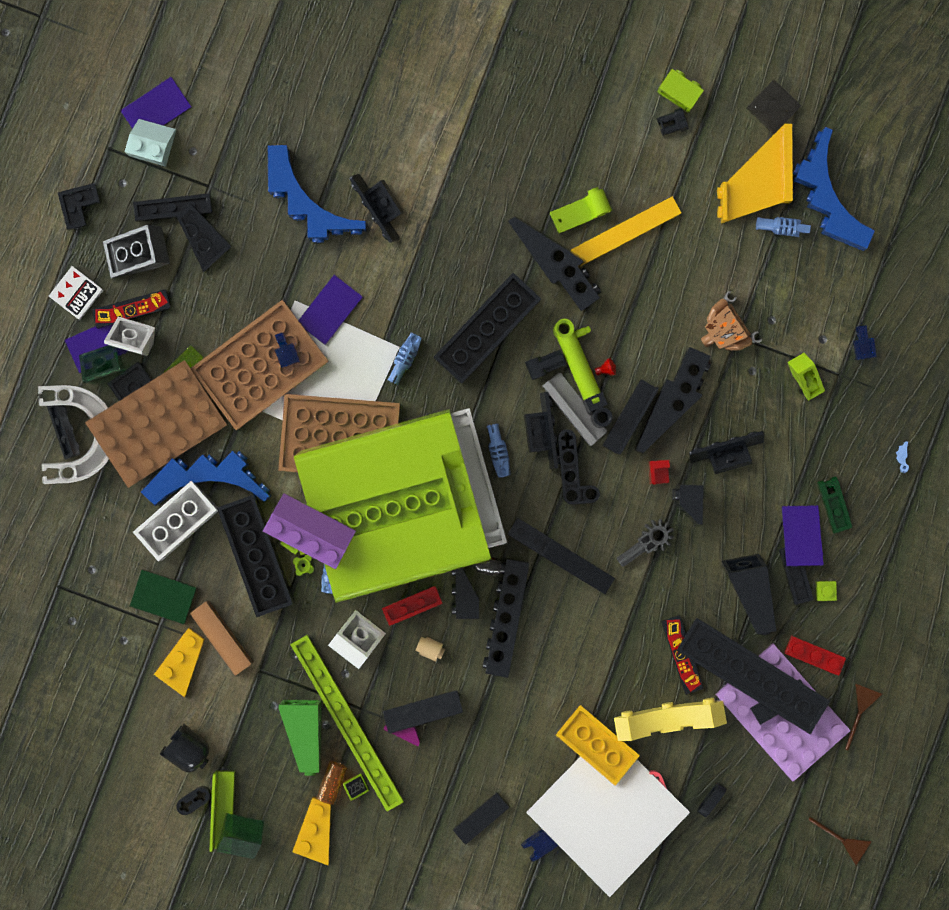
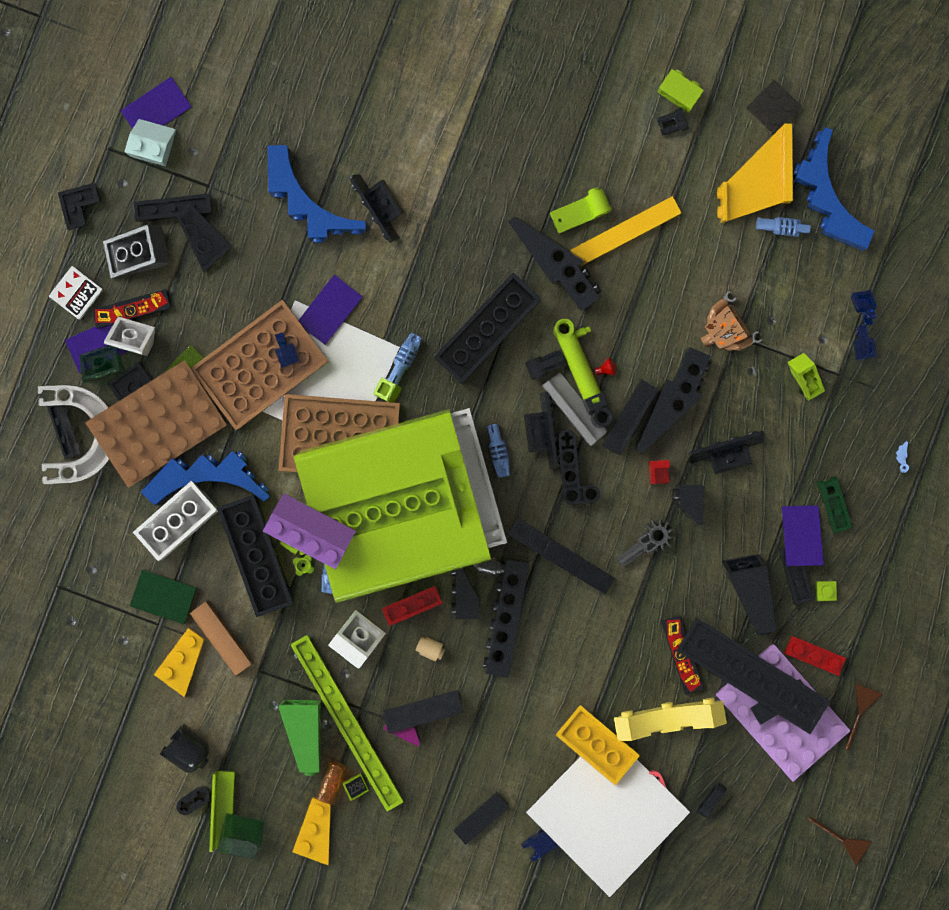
(387, 390): none -> lime slope
(865, 303): none -> clear blue plate

